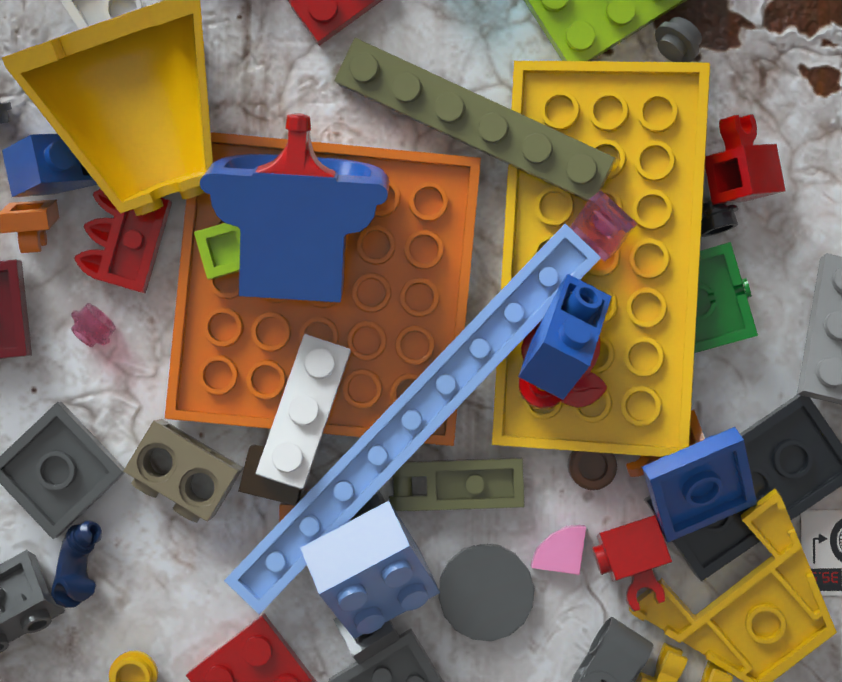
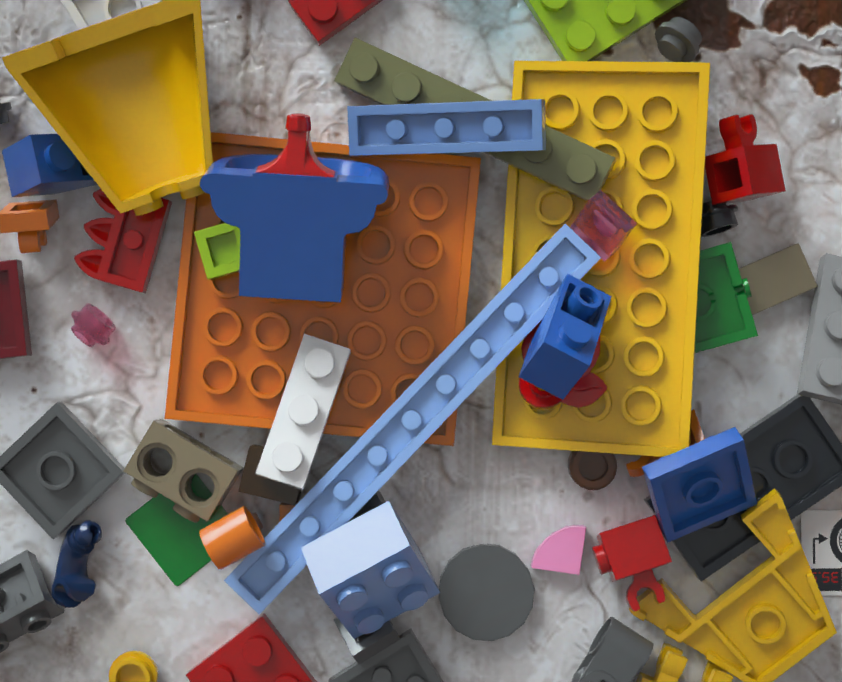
(171, 537): none -> green sticker
(233, 537): none -> orange piece
(447, 127): none -> medium blue plate
(460, 484): olive plate -> none
(777, 278): none -> dark tan tile

